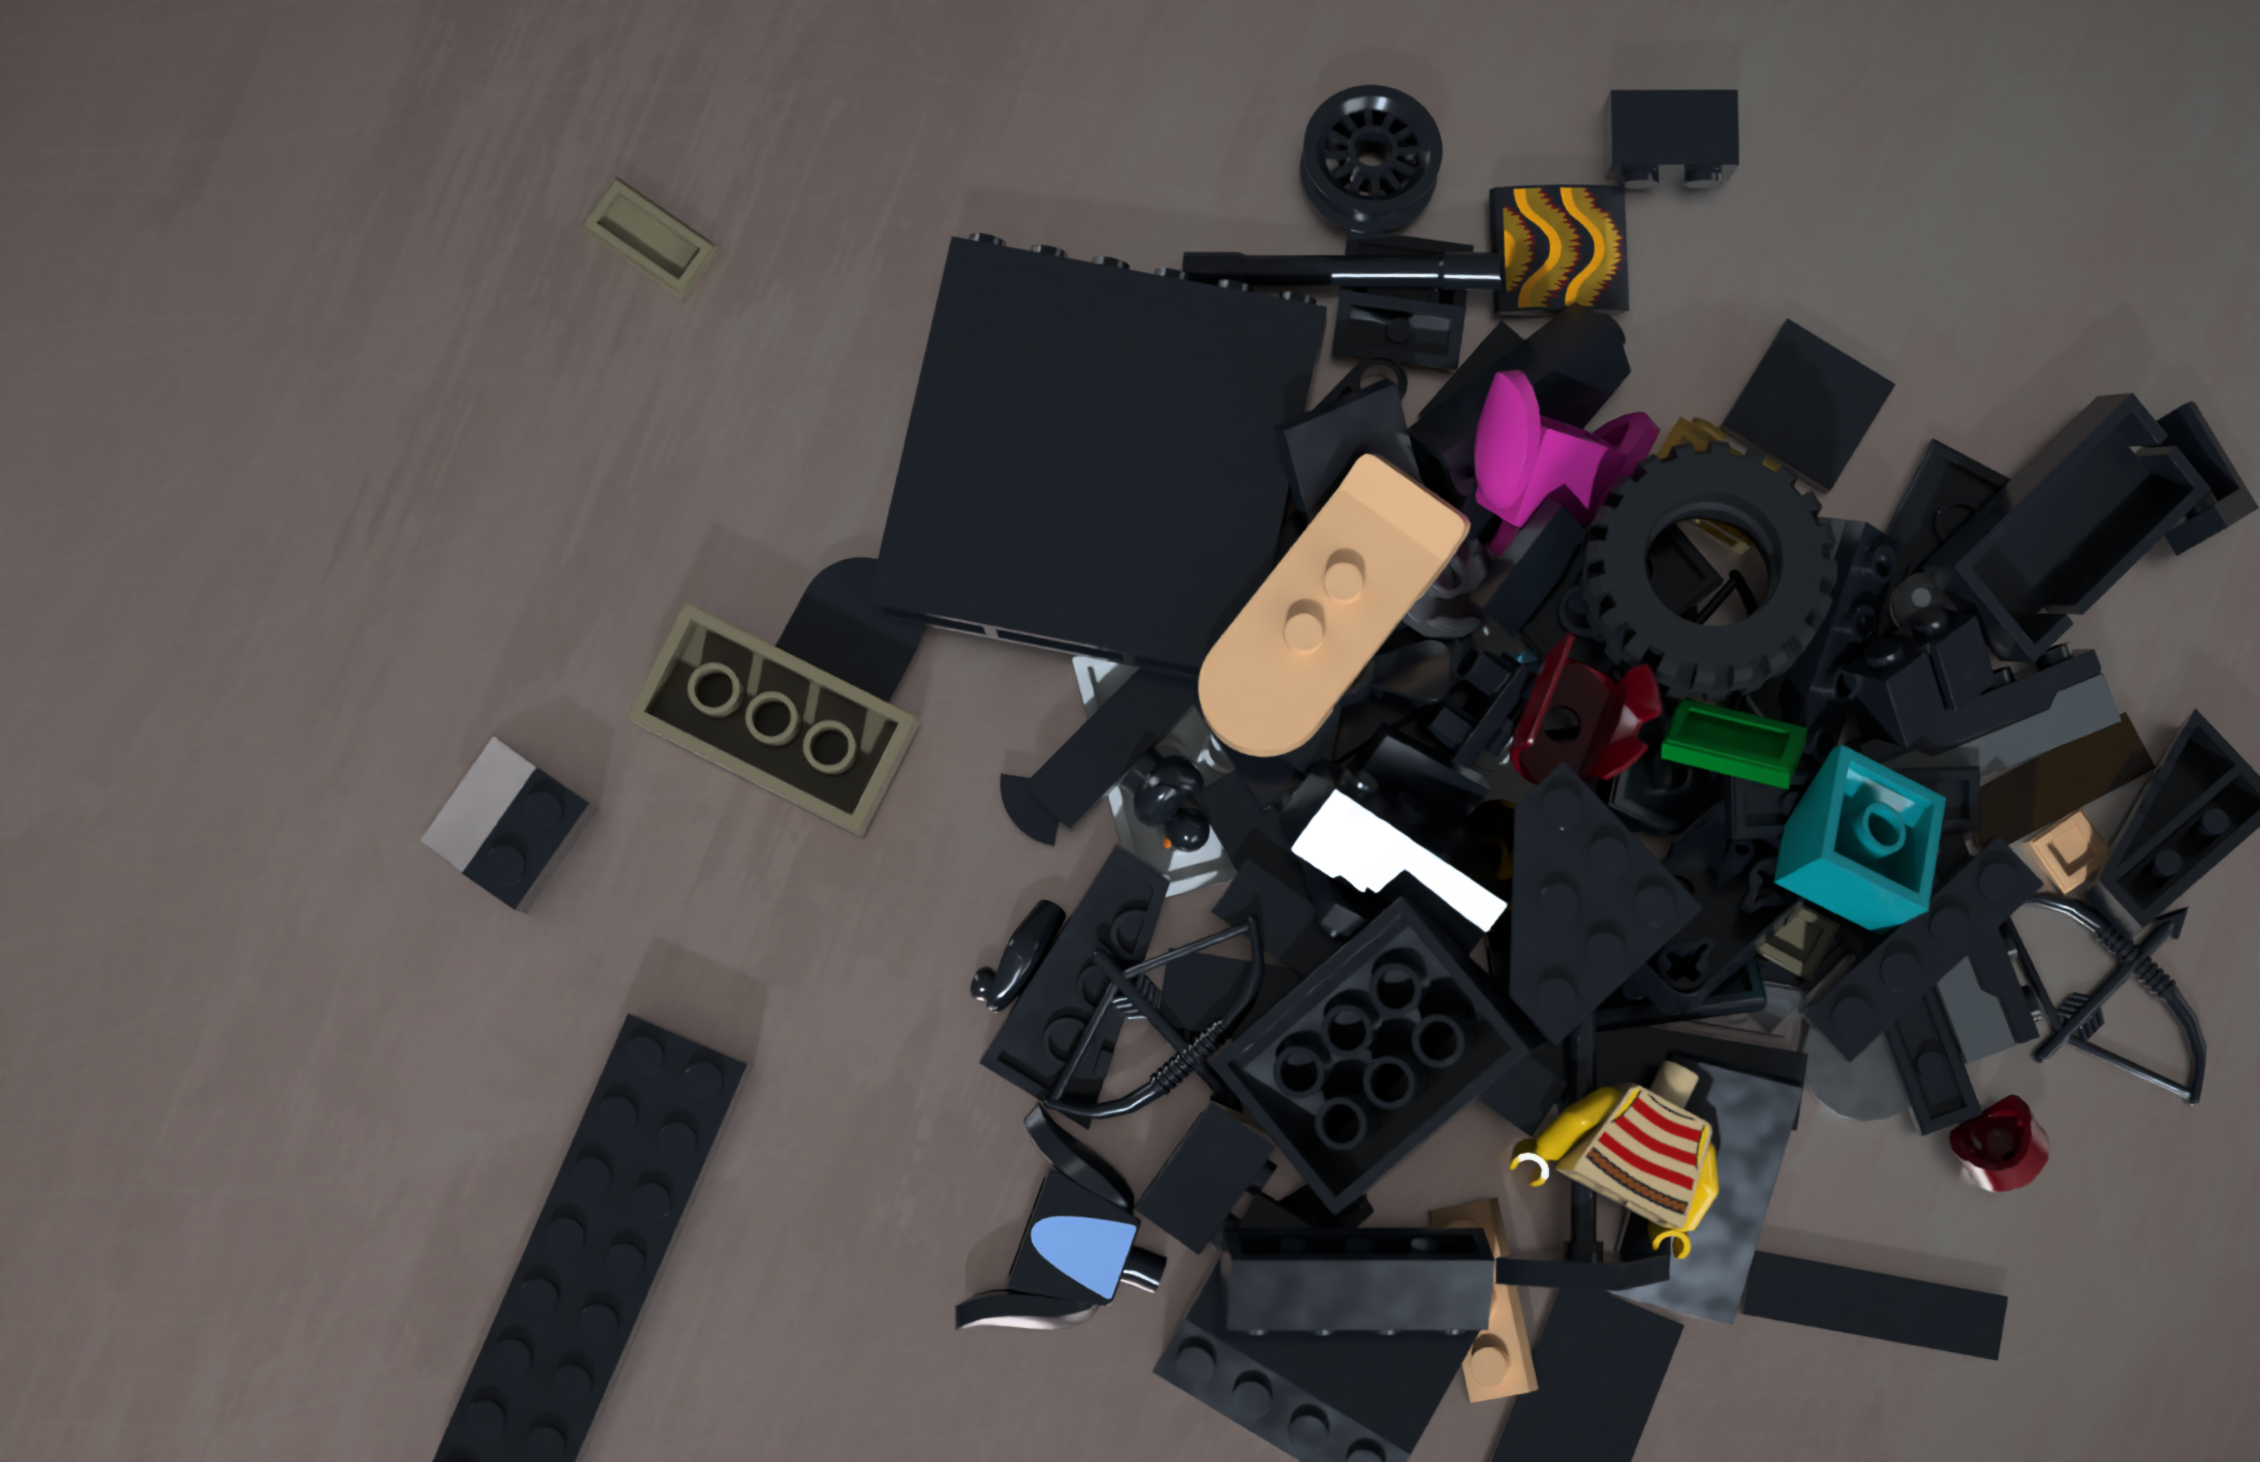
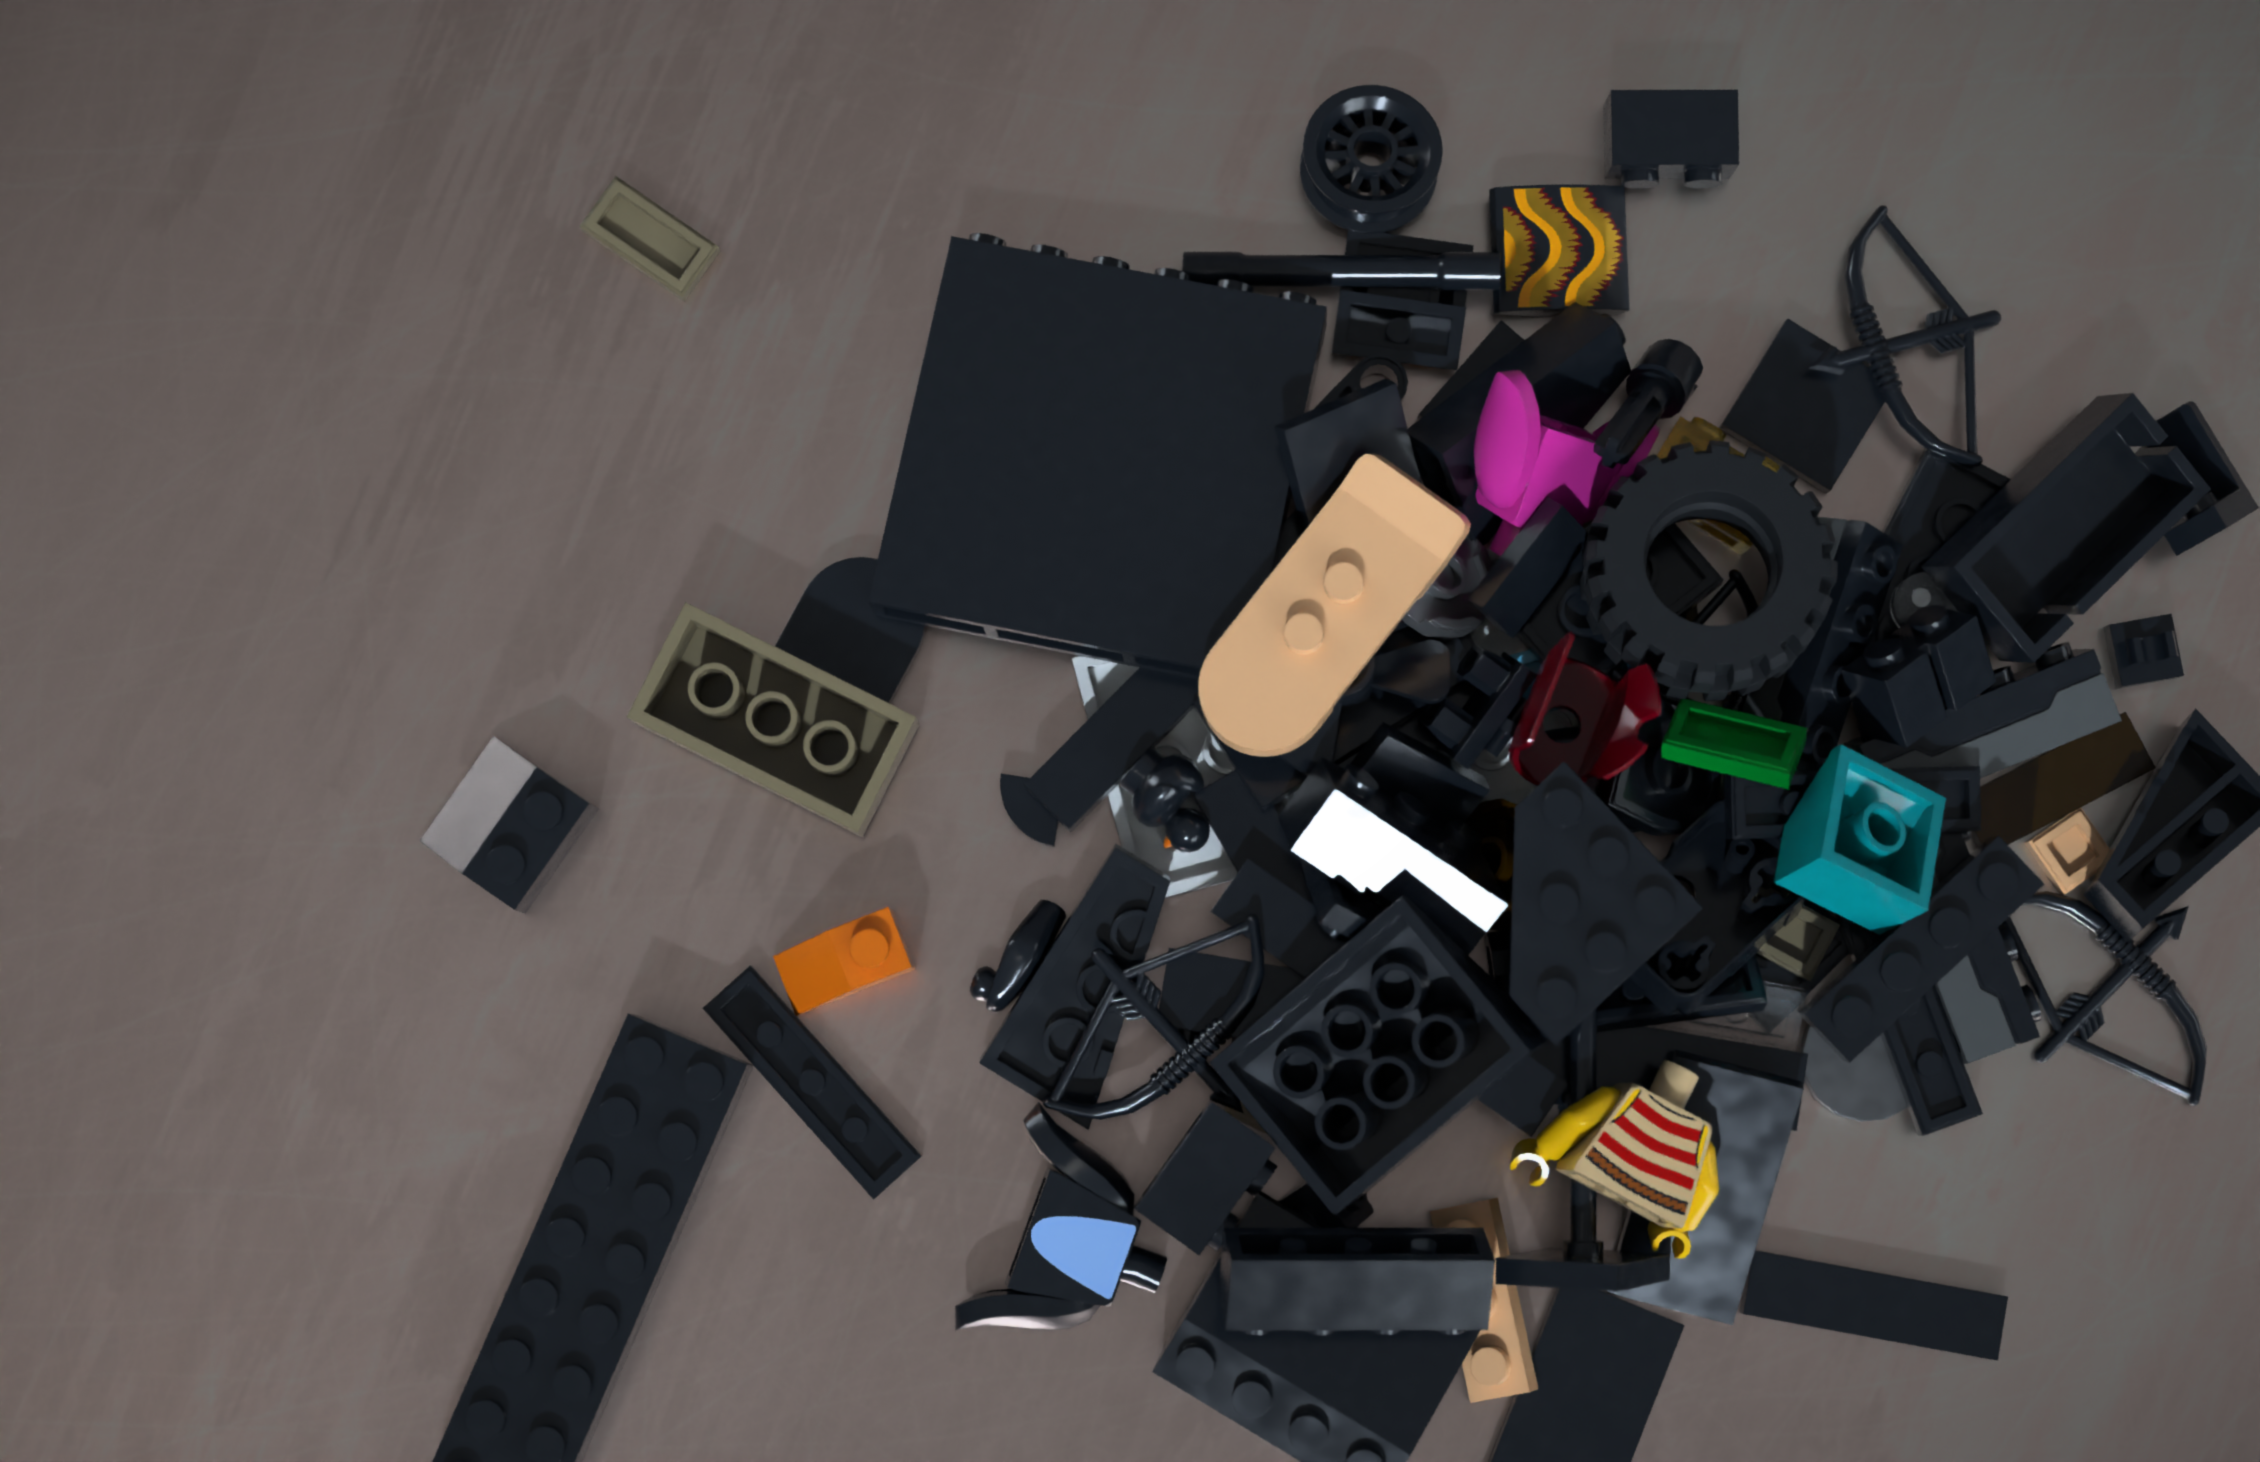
(812, 1082): none -> black tile
(844, 961): none -> orange slope
(1655, 390): none -> black piece
(1938, 331): none -> black piece
(2002, 1146): dark red piece -> none
(2143, 651): none -> black tile

